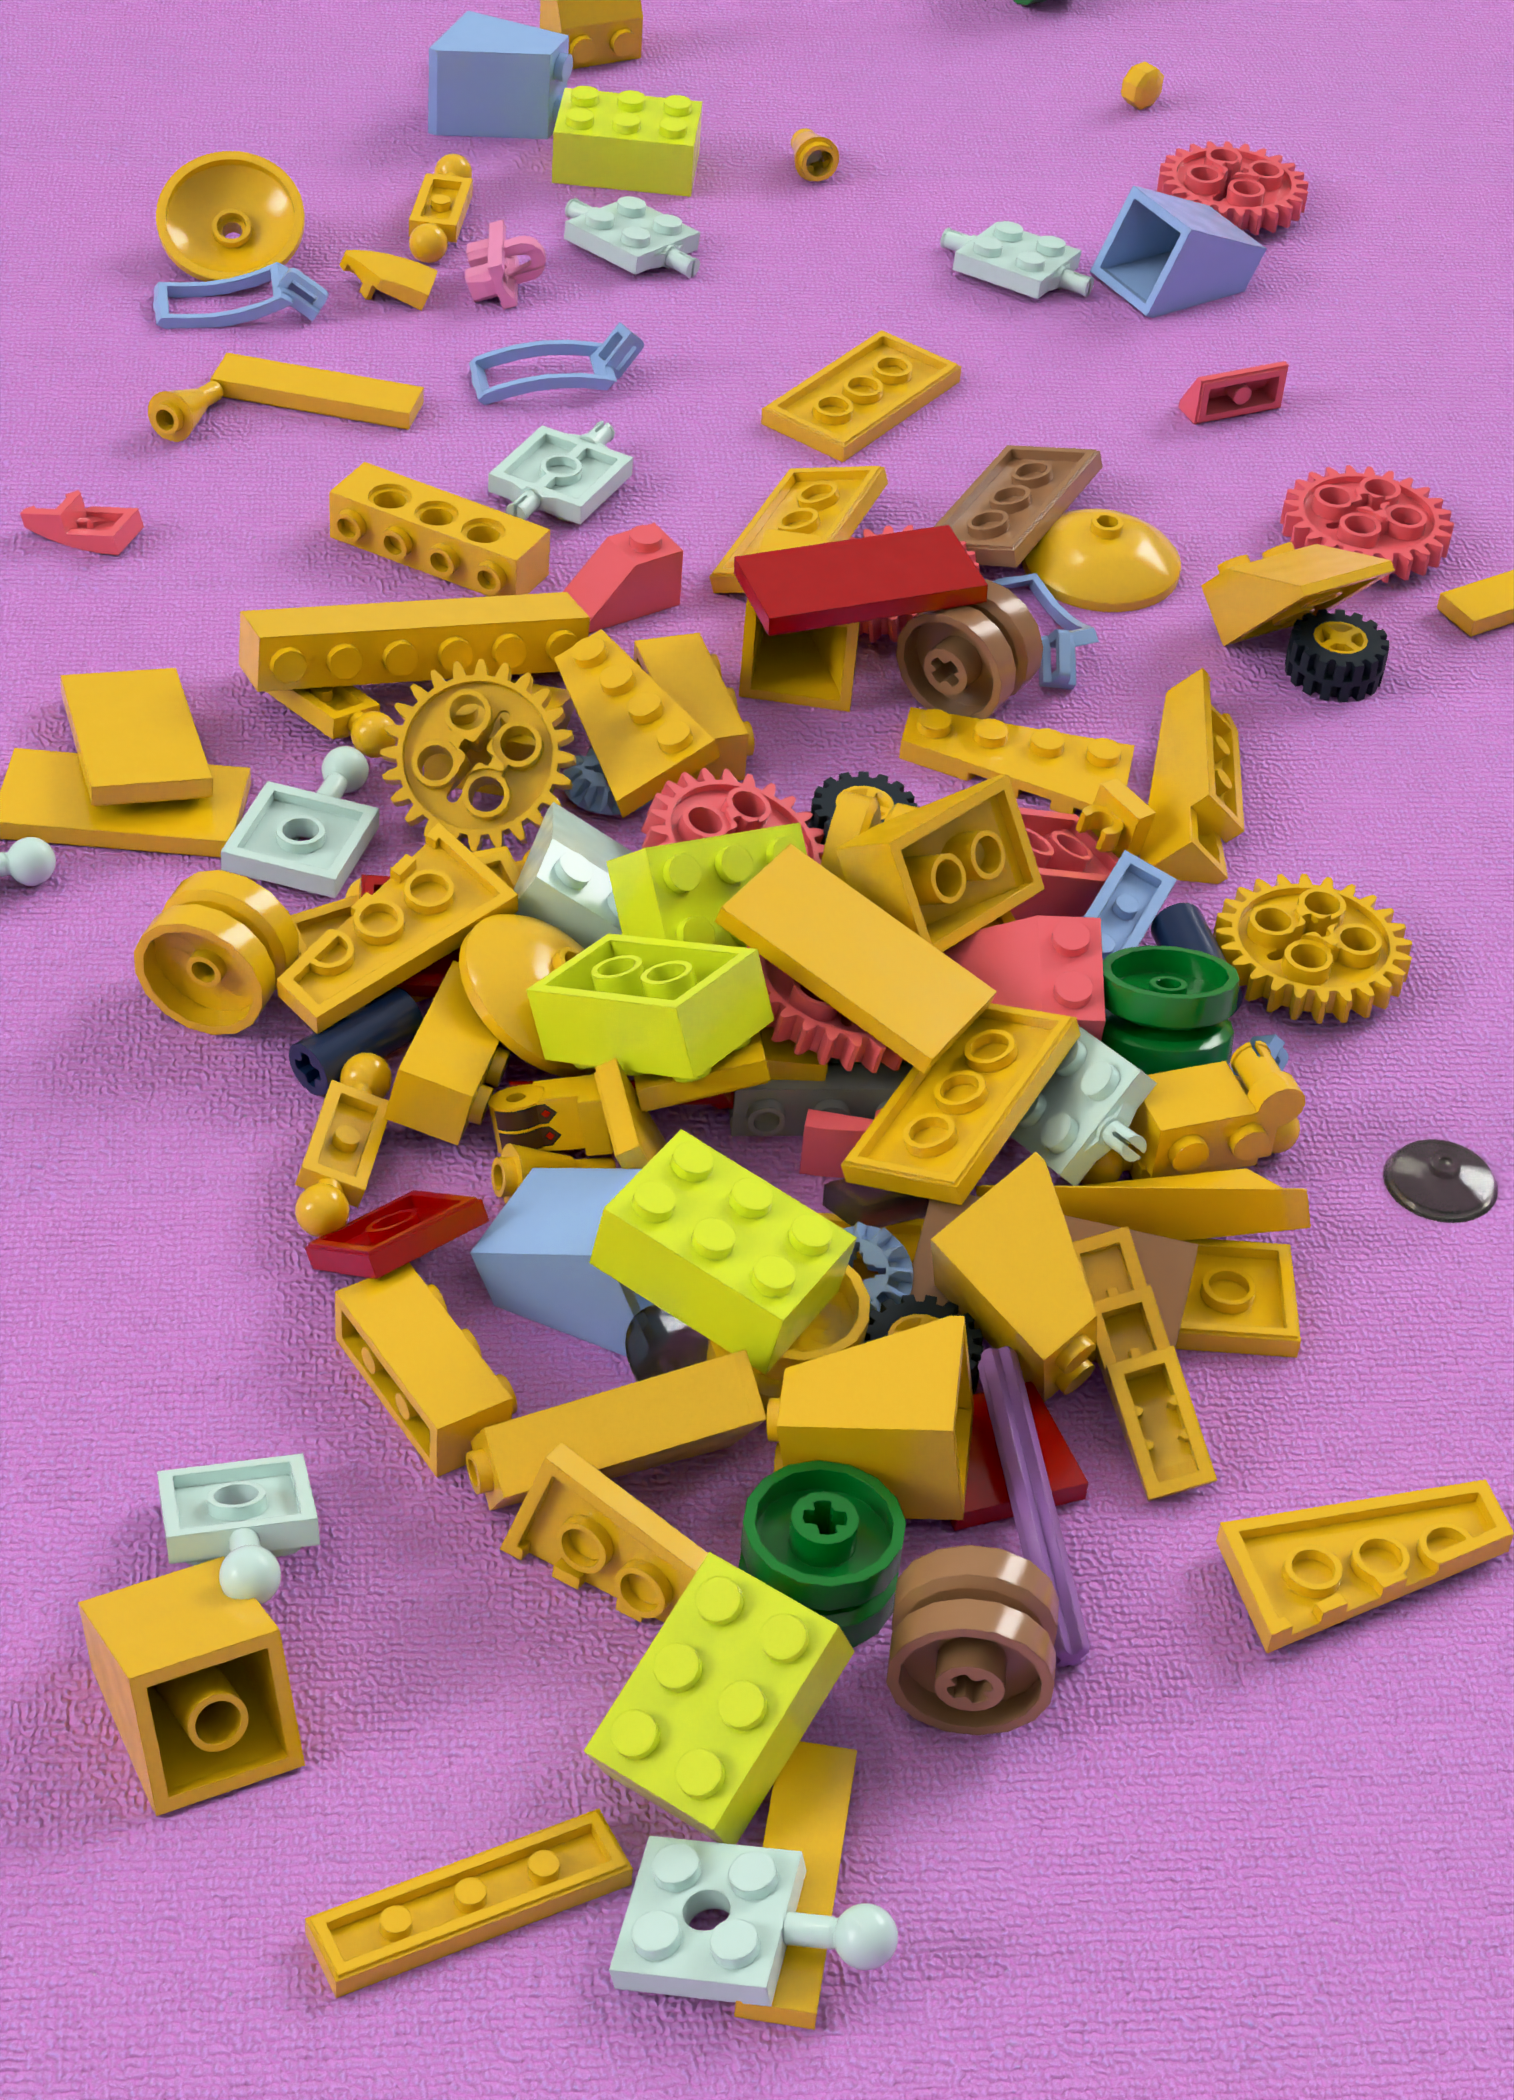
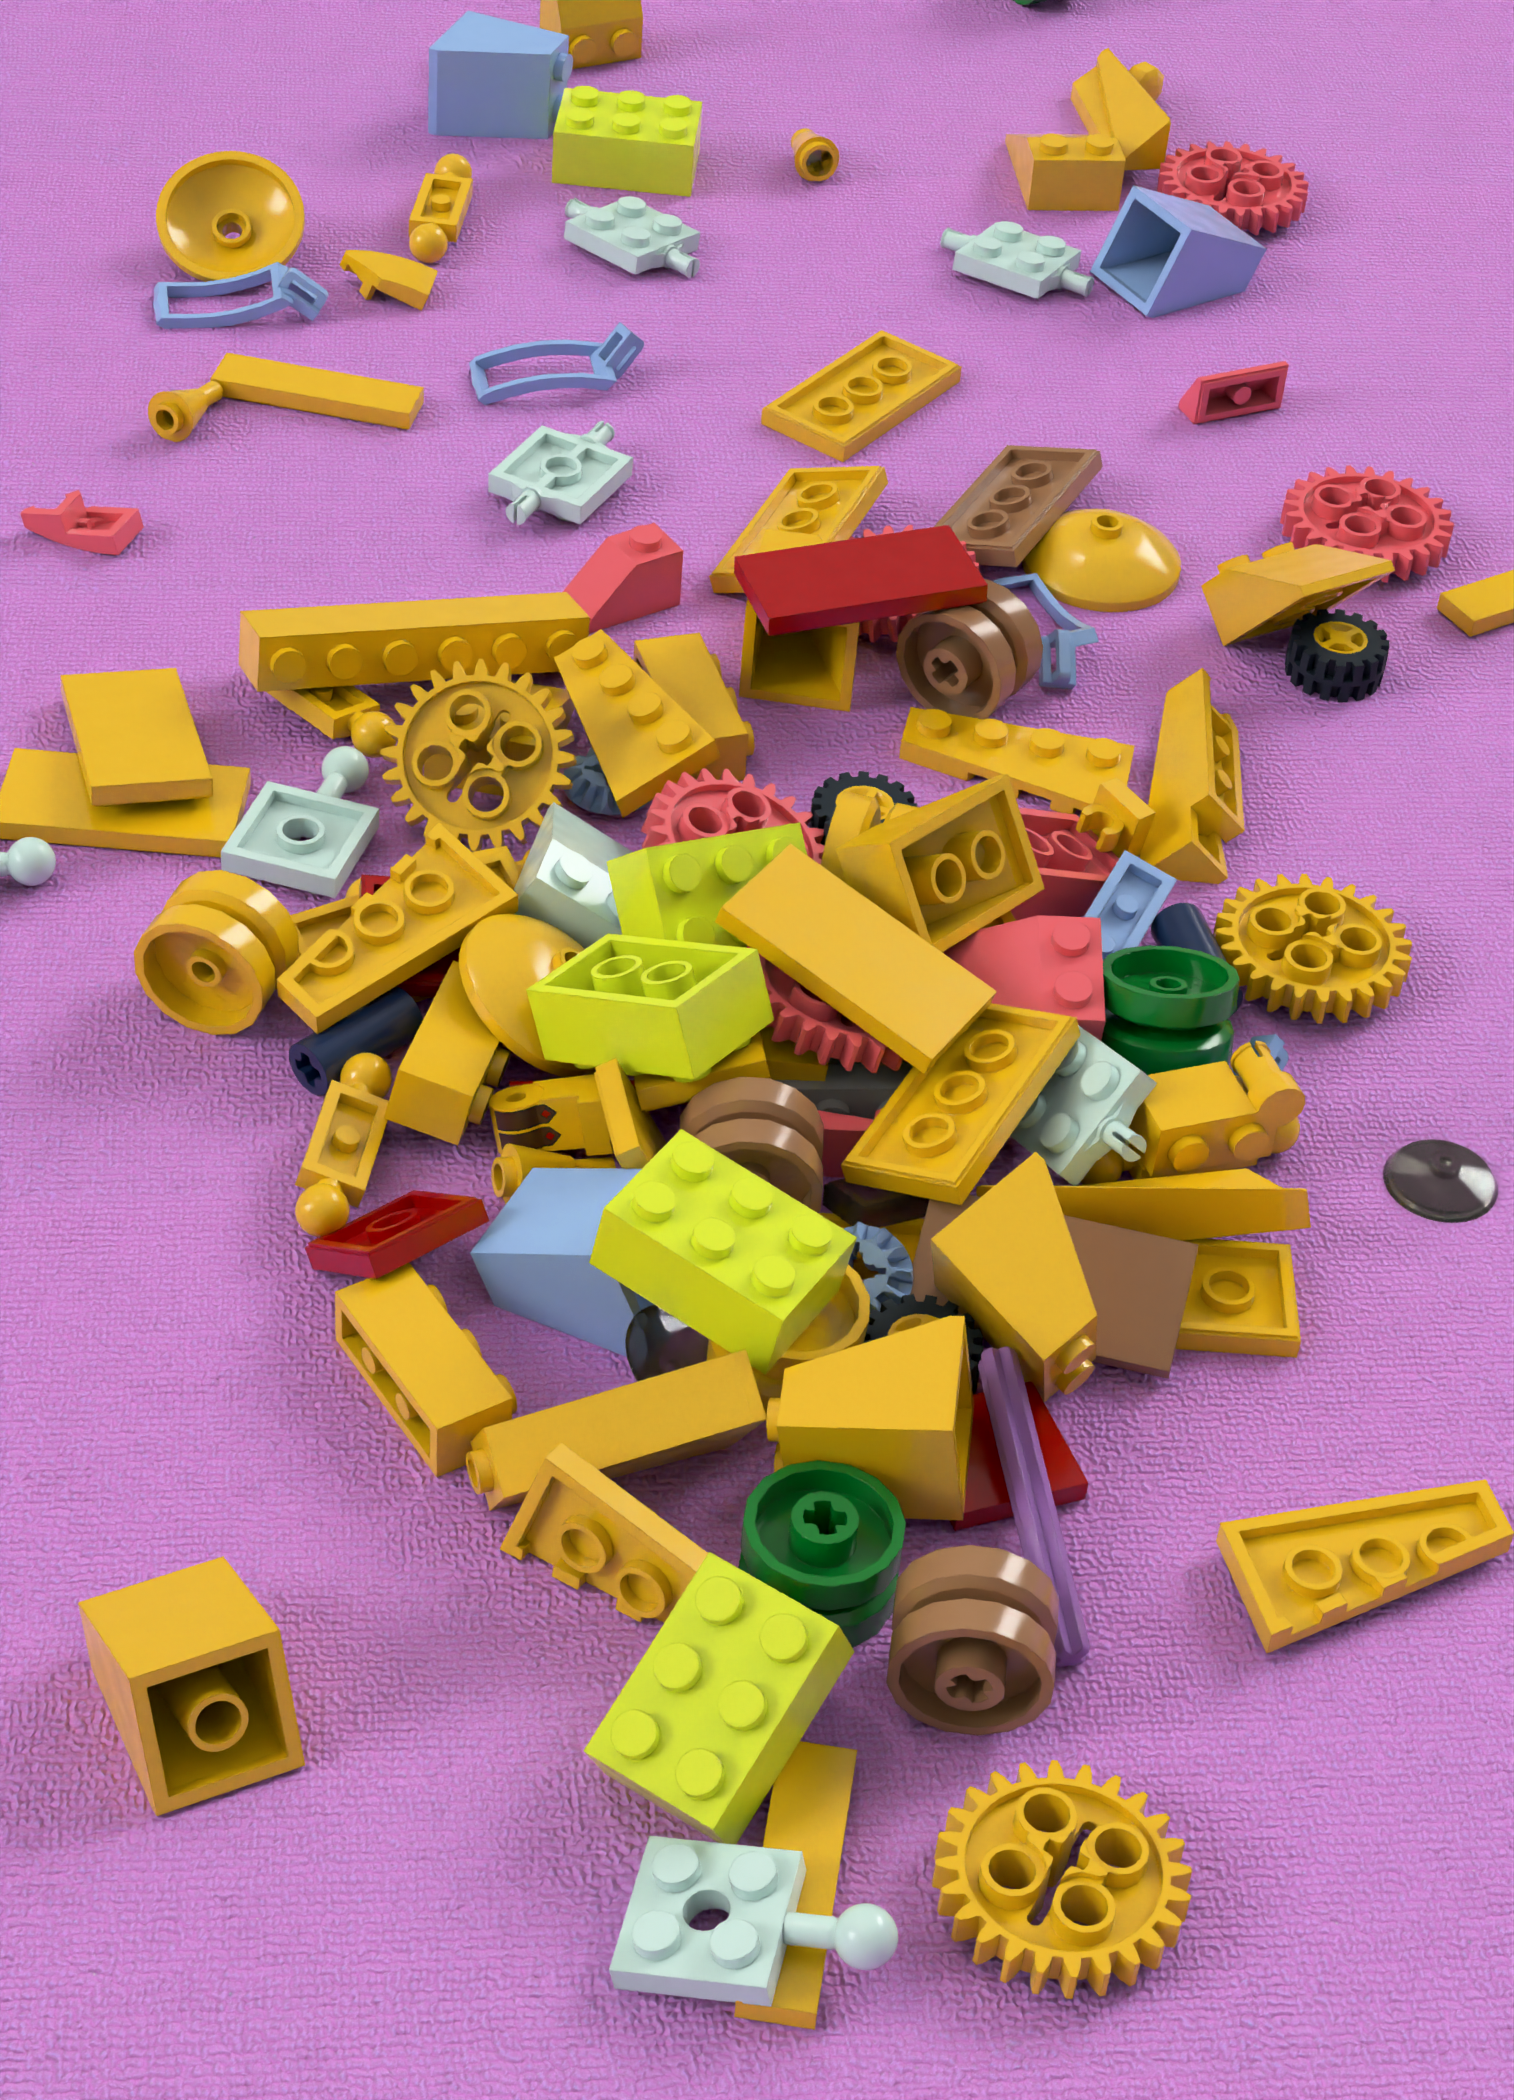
(242, 1513): light aqua plate -> none
(438, 532): yellow brick -> none
(467, 1902): yellow tile -> none
(496, 265): bright pink hips -> none
(765, 1130): none -> medium nougat wheel
(999, 1844): none -> yellow gear
(1068, 171): none -> yellow slope
(1119, 107): none -> yellow wedge
(1142, 1369): yellow slope -> none

